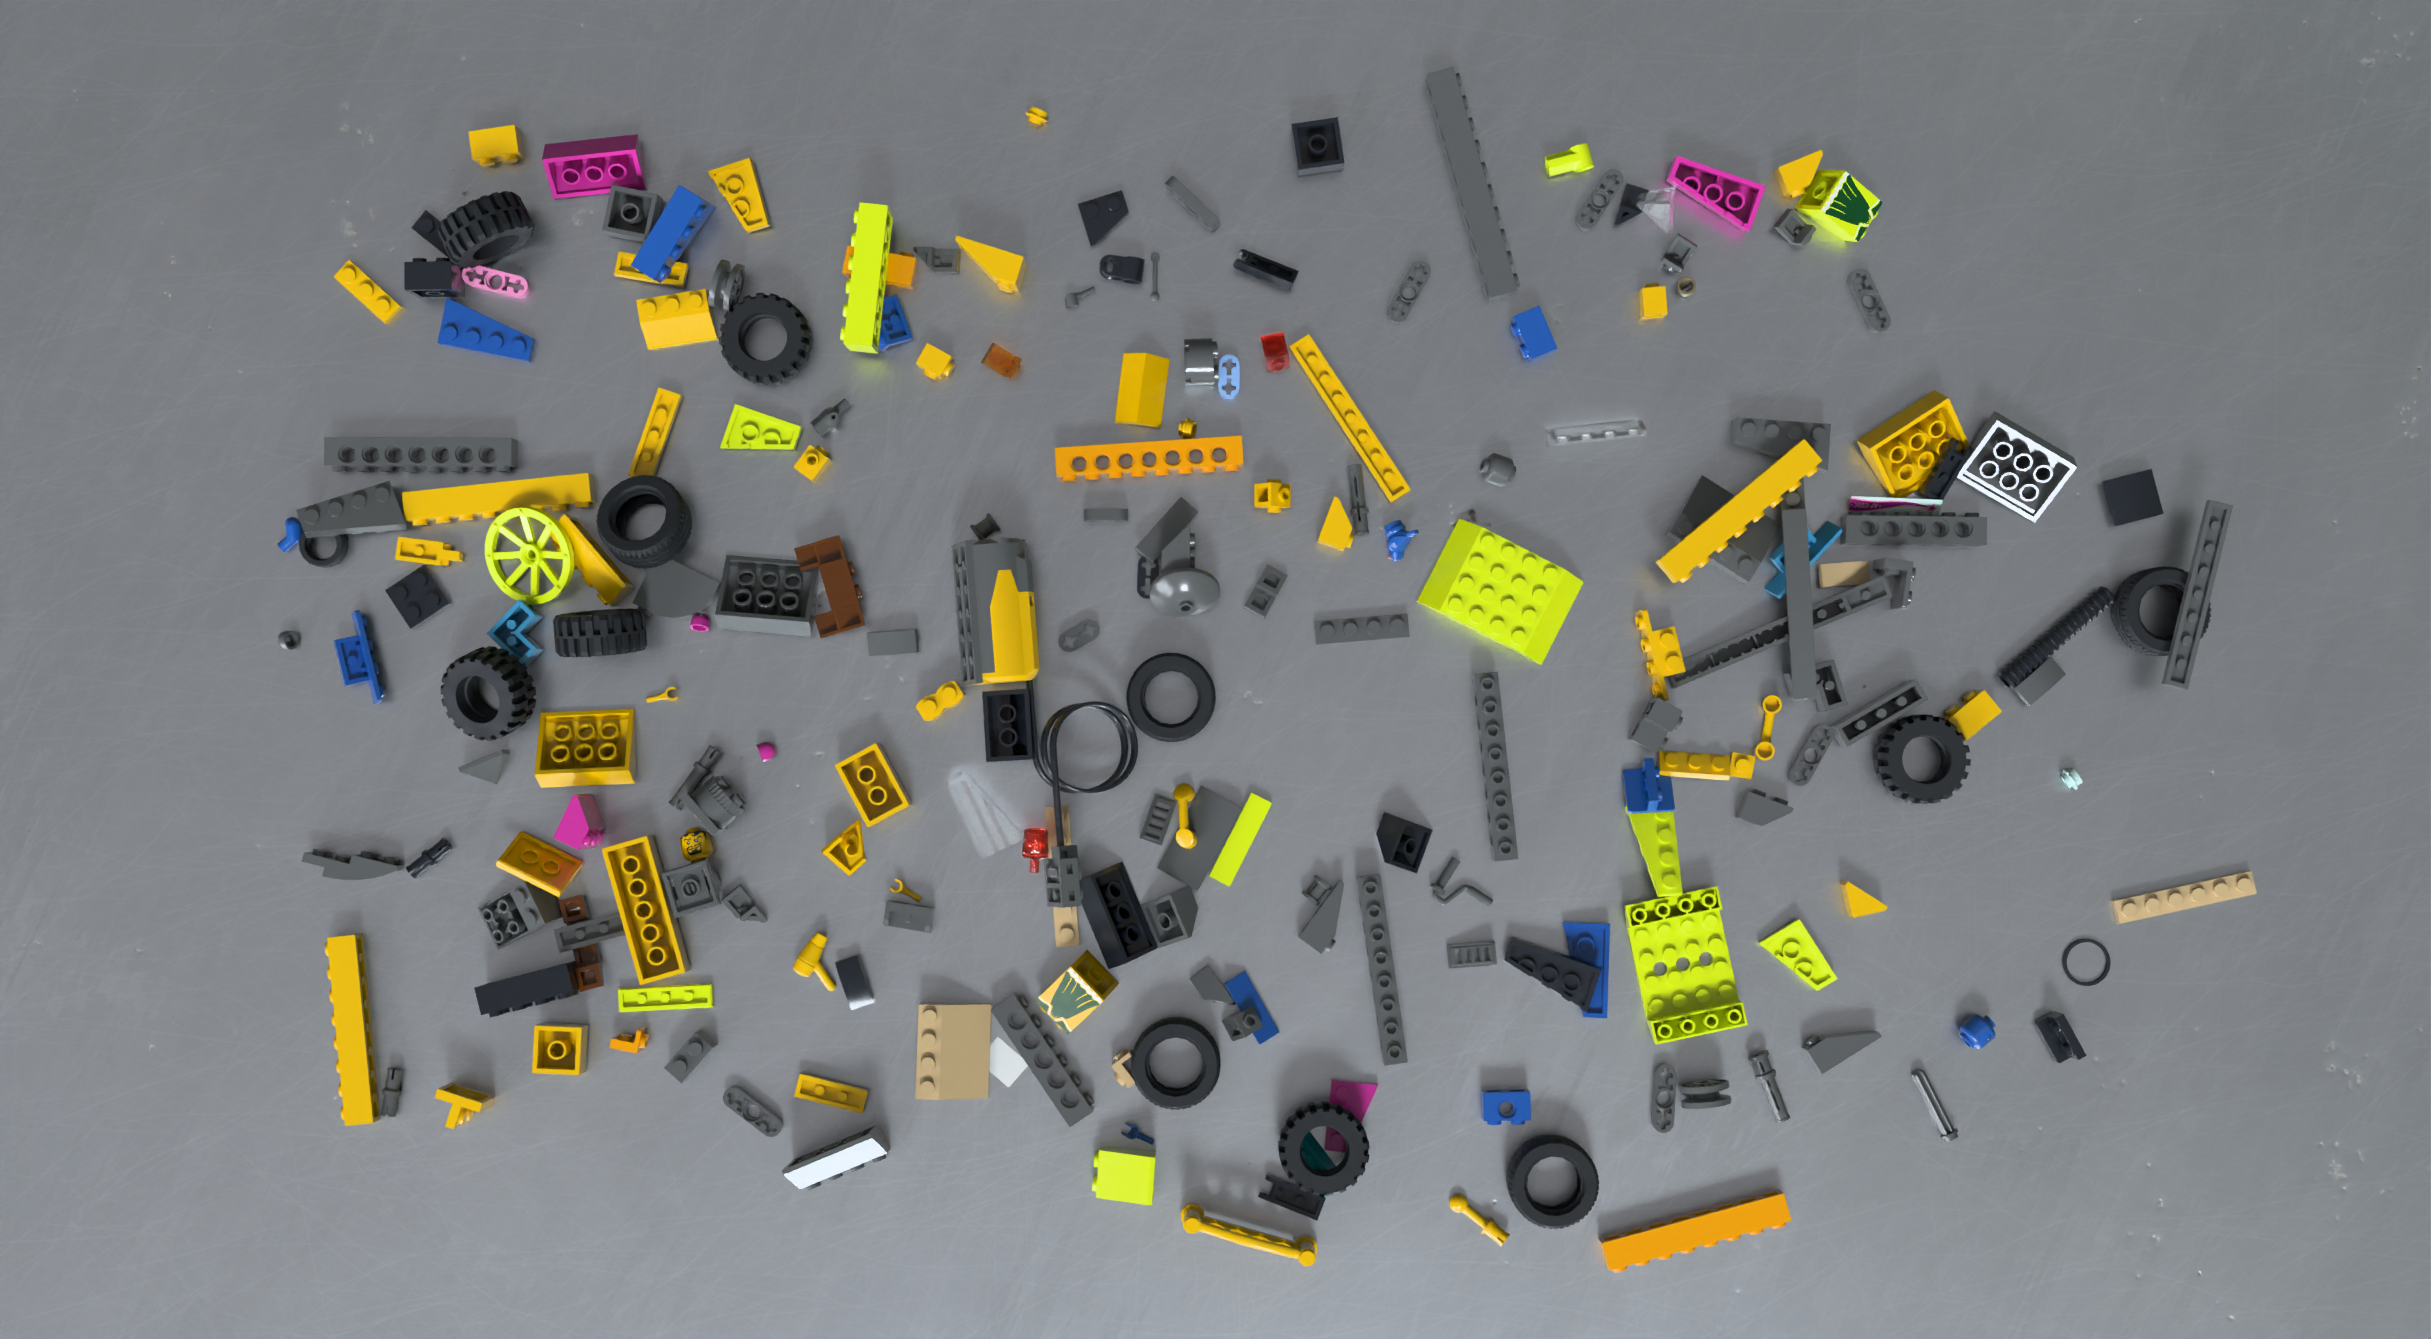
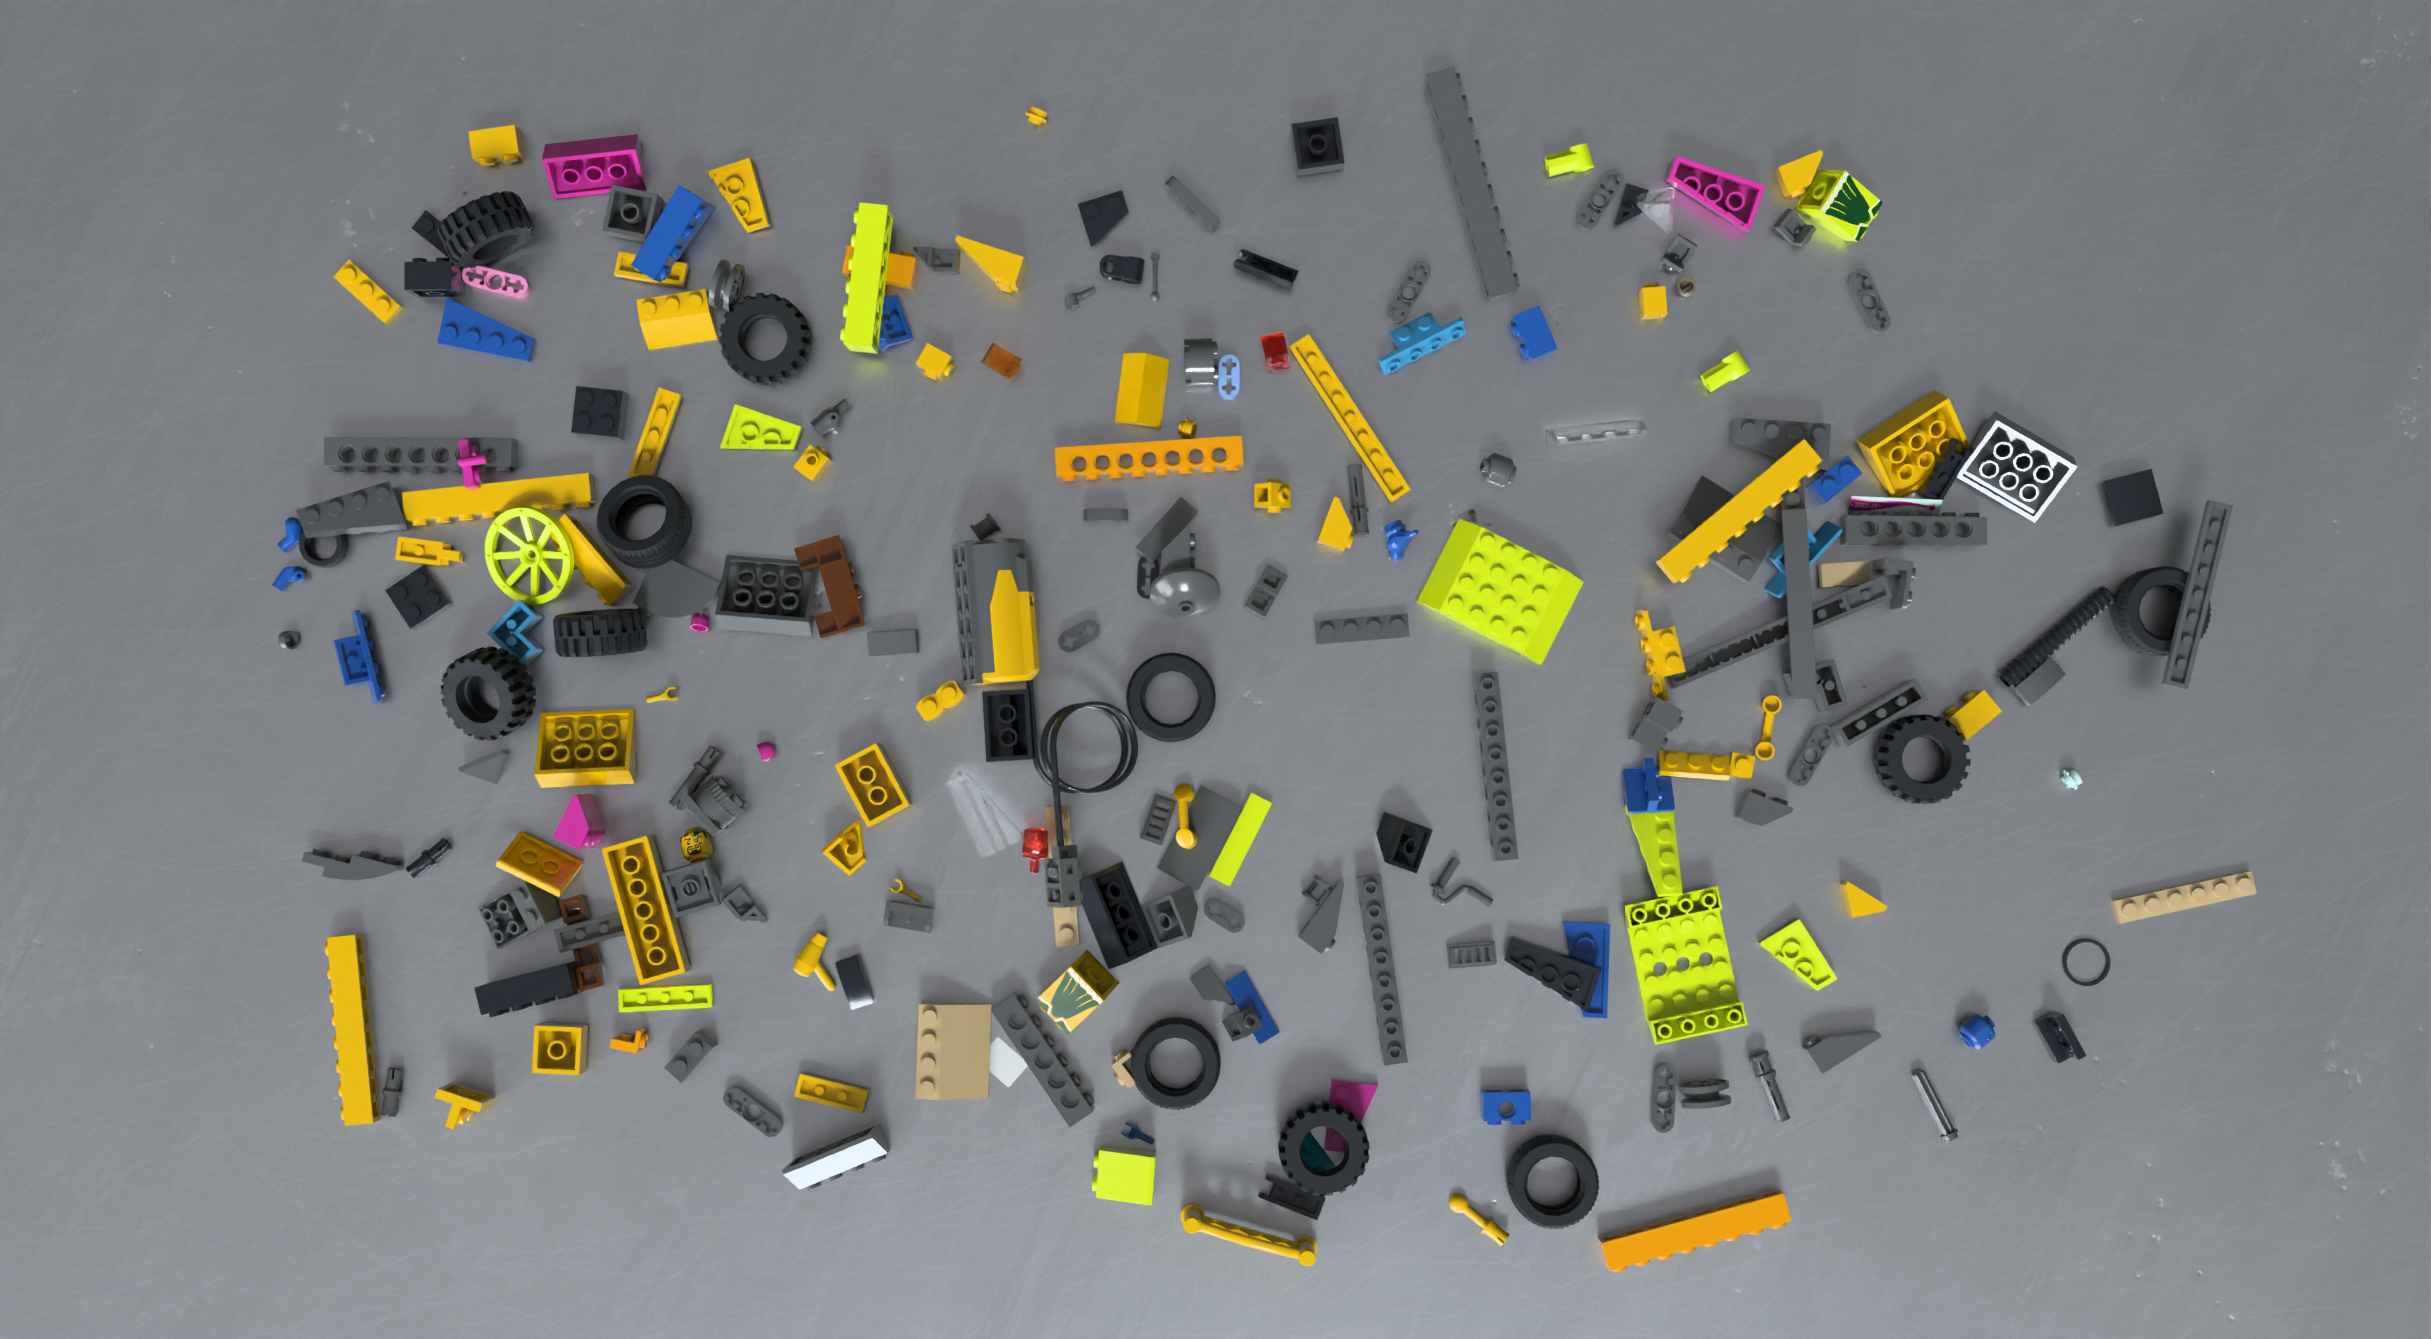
(288, 574): none -> blue arm
(469, 460): none -> dark pink plate
(600, 413): none -> black brick
(1227, 910): none -> dark grey beam
(1419, 339): none -> dark azure bracket
(1729, 369): none -> neon yellow piece
(1833, 480): none -> blue brick

